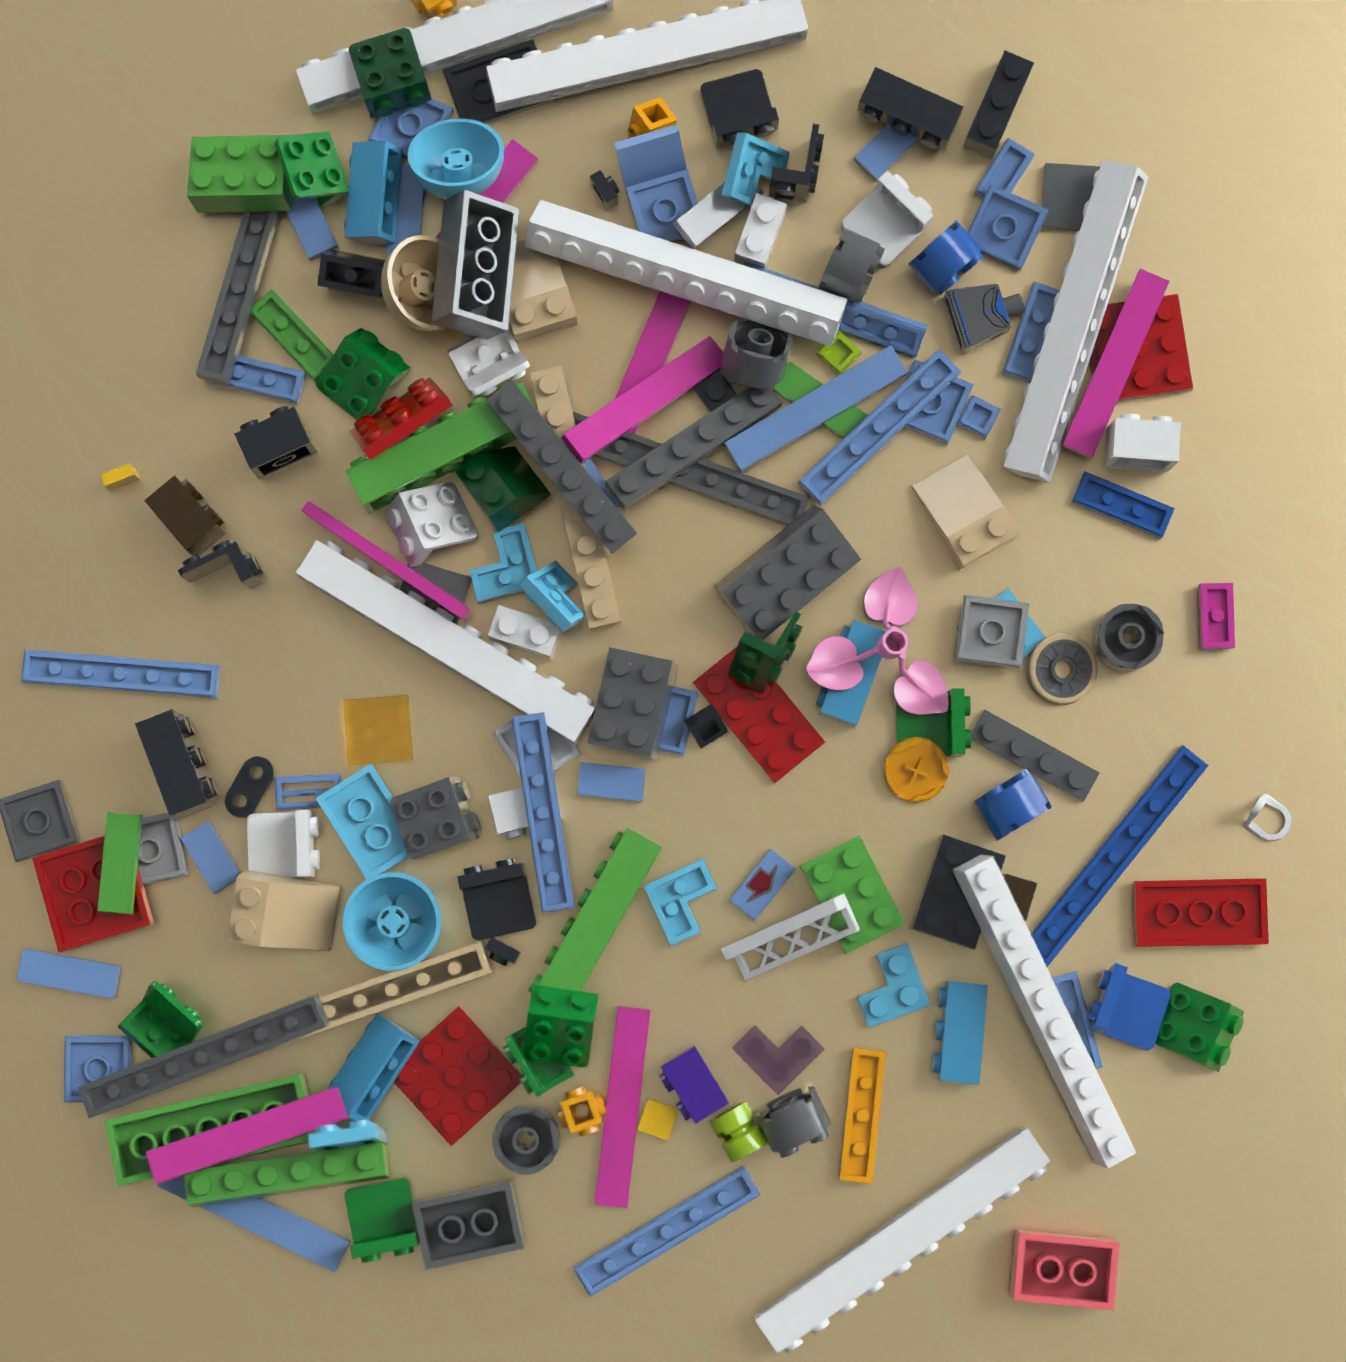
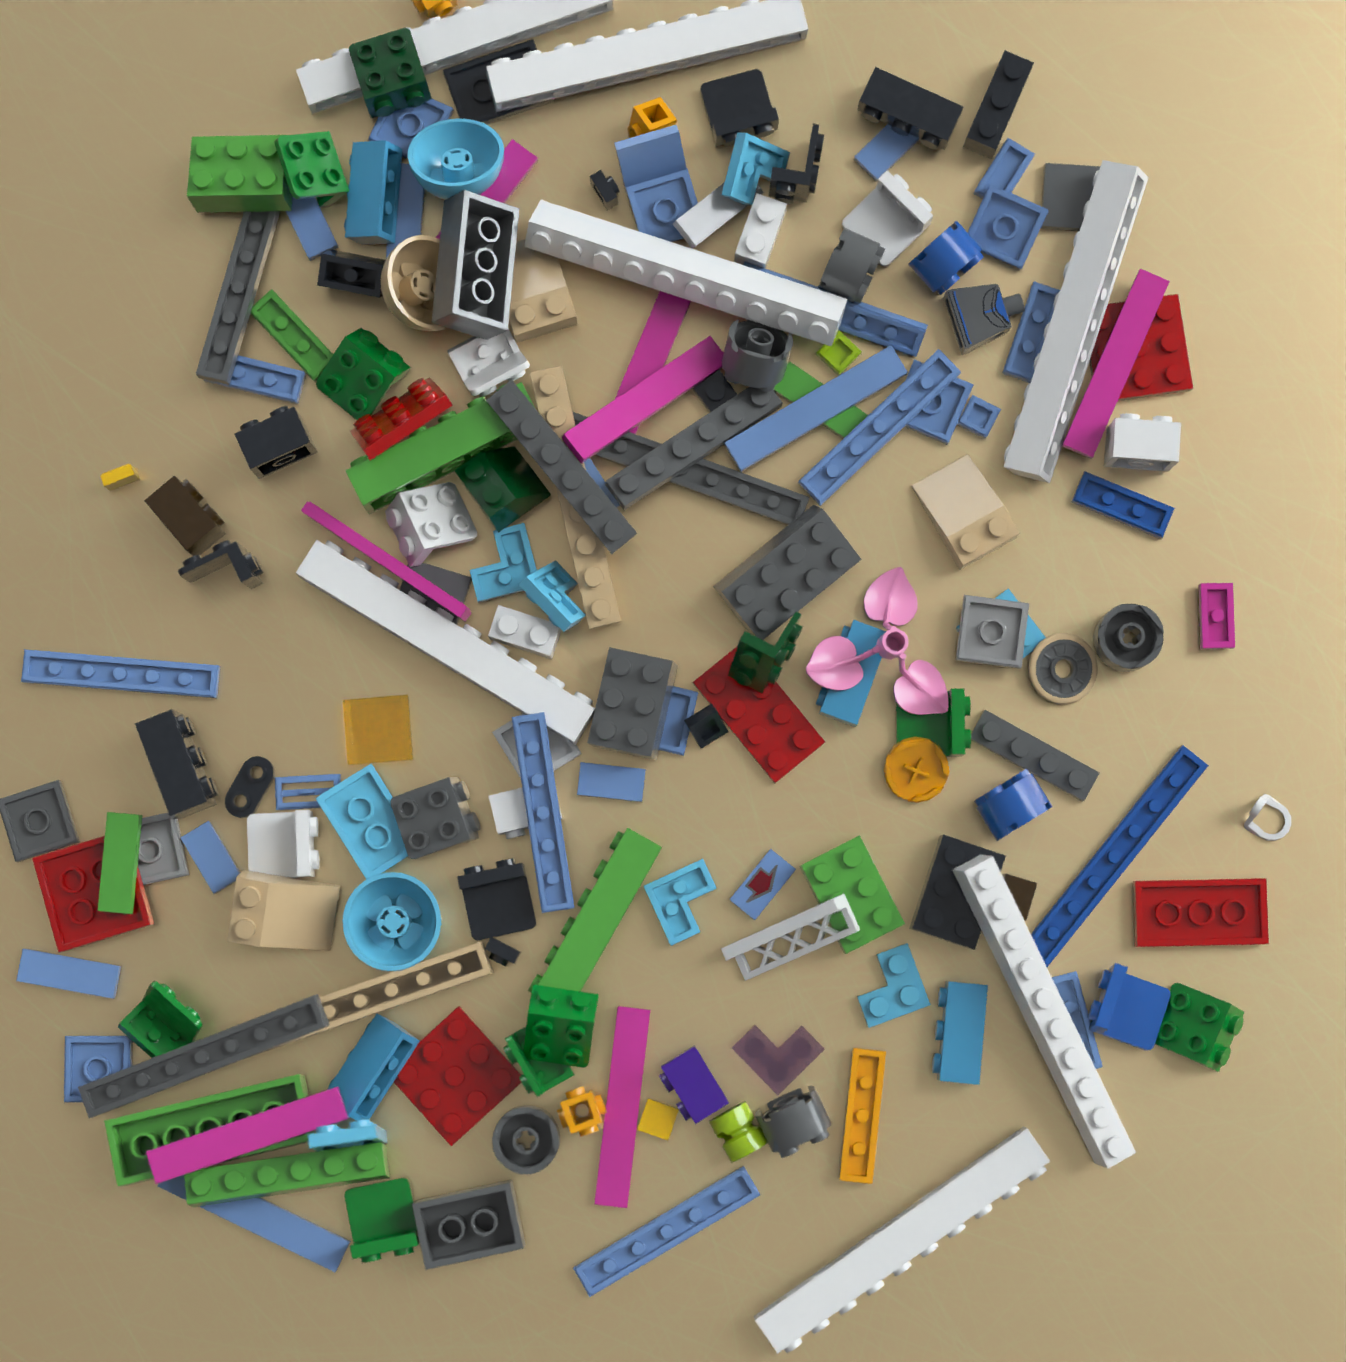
(1064, 1269): coral brick -> none

